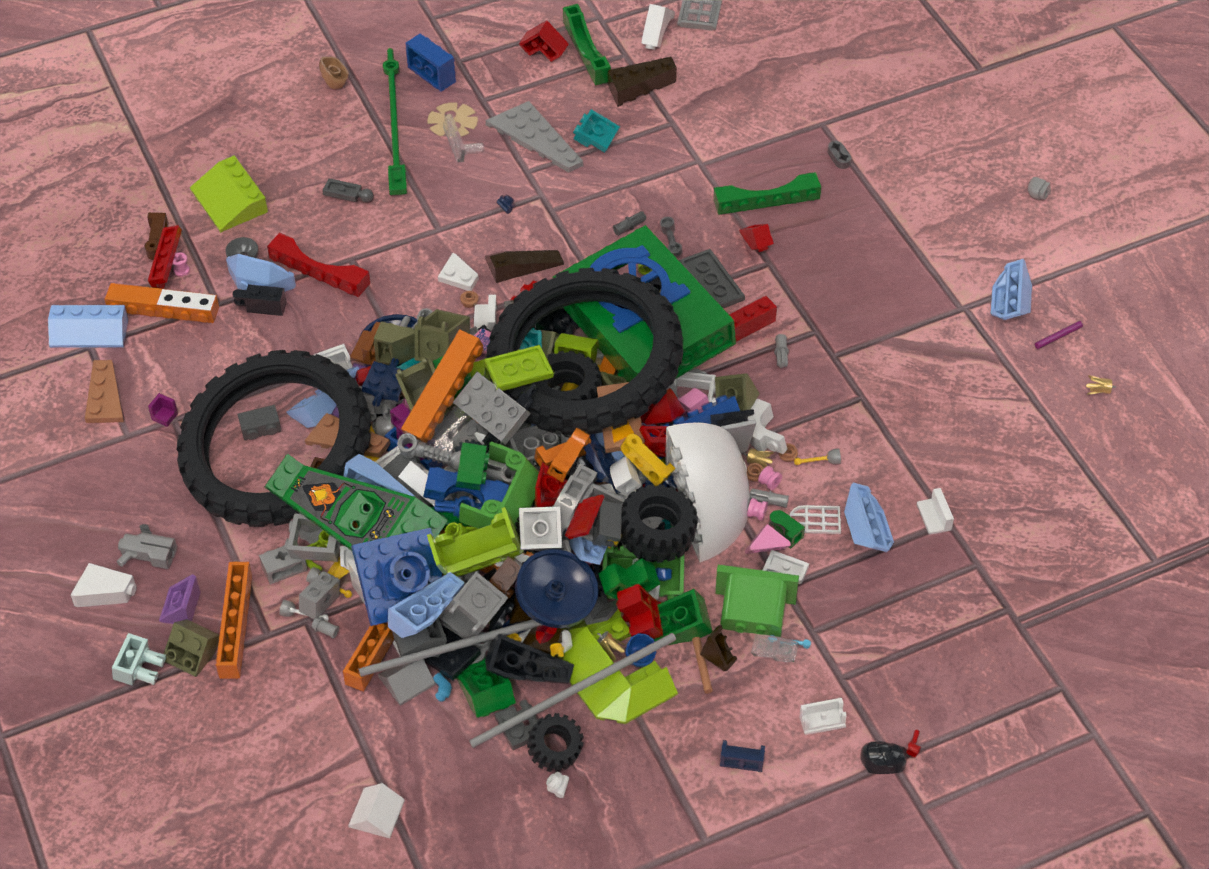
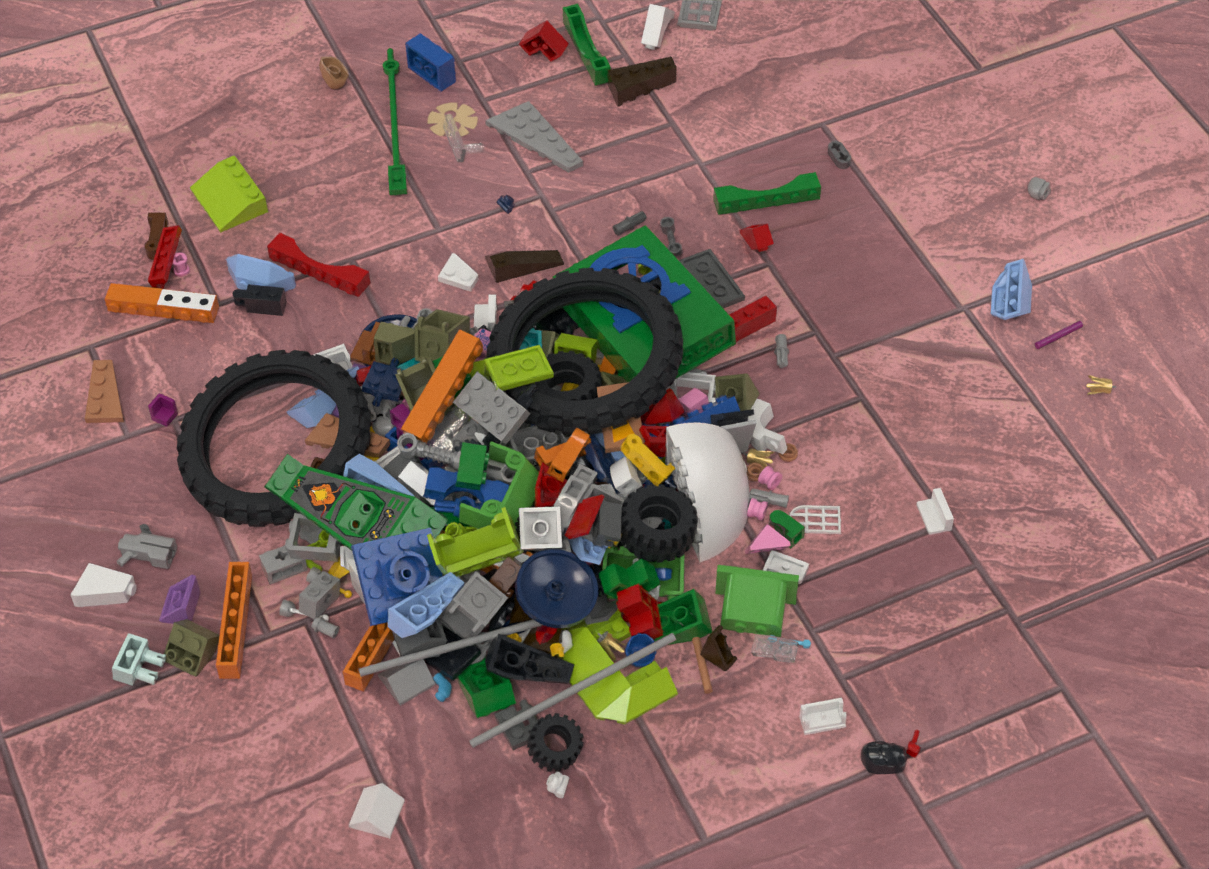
(87, 326): light blue slope -> none
(242, 246): dark grey piece -> none
(259, 422): dark grey brick -> none
(347, 191): dark grey plate -> none
(469, 299): nougat plate -> none
(595, 131): teal plate -> none
(742, 757): dark blue hinge -> none
(833, 457): hinge -> none
(867, 519): light blue wedge -> none

